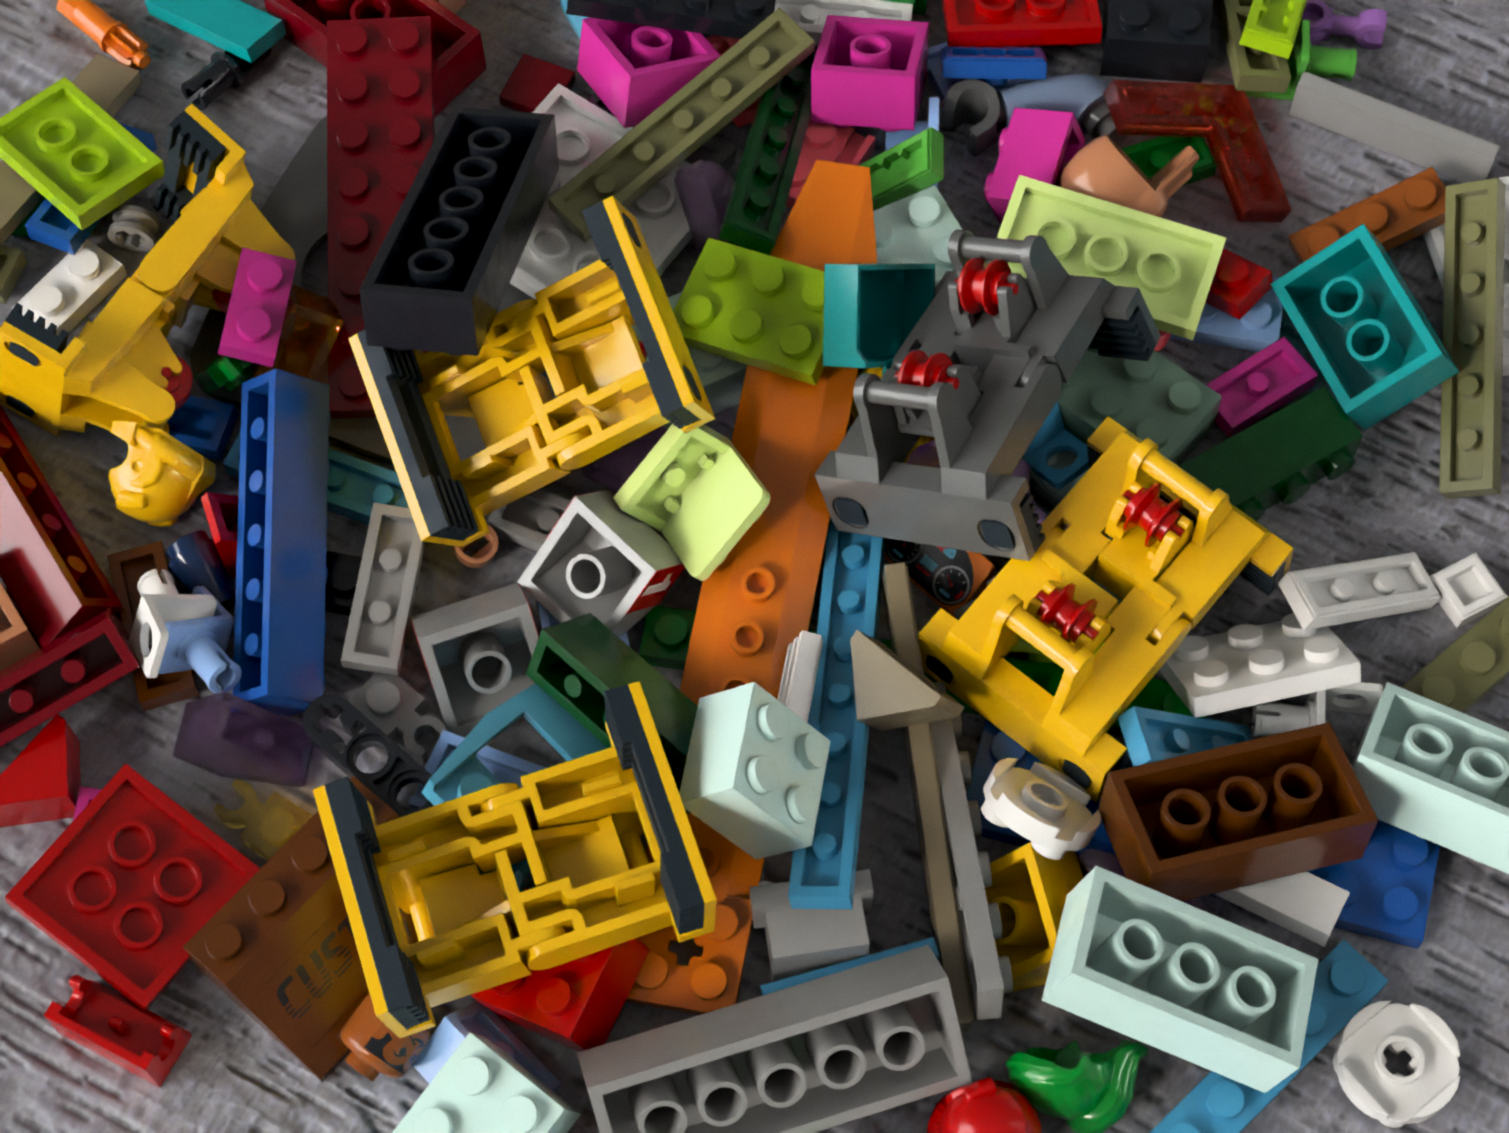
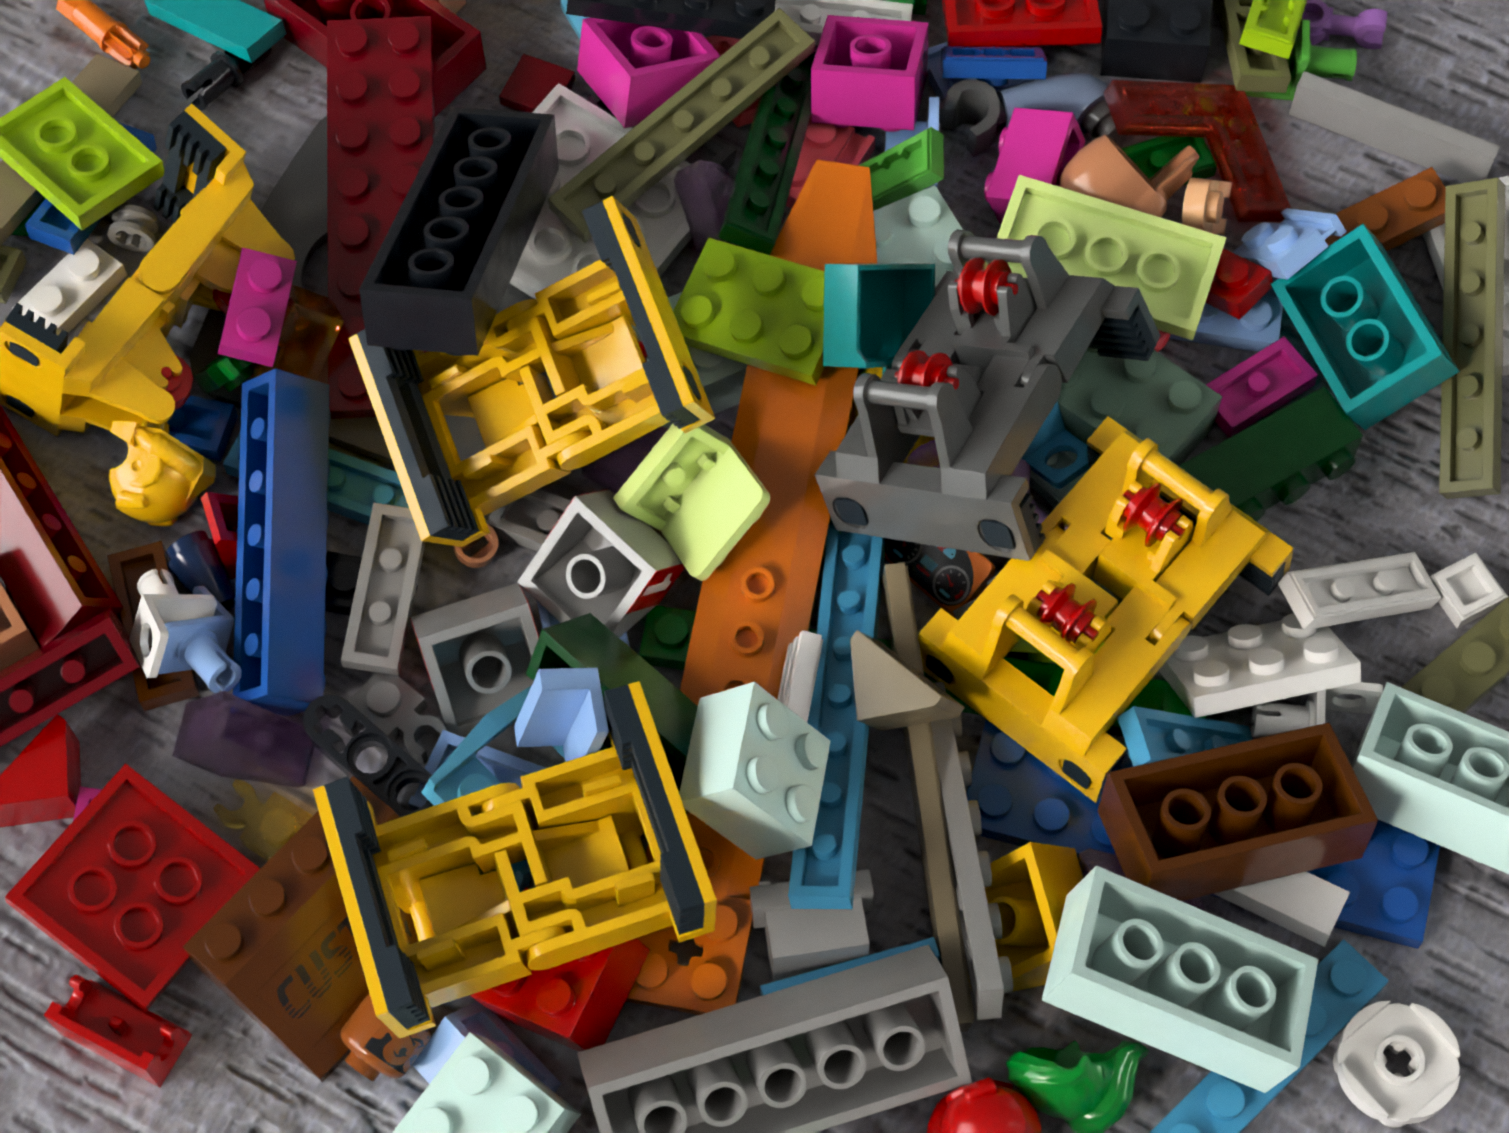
(564, 711): none -> light blue panel
(1040, 807): white plate -> none
(1205, 203): none -> light nougat plate
(1290, 244): none -> light blue plate

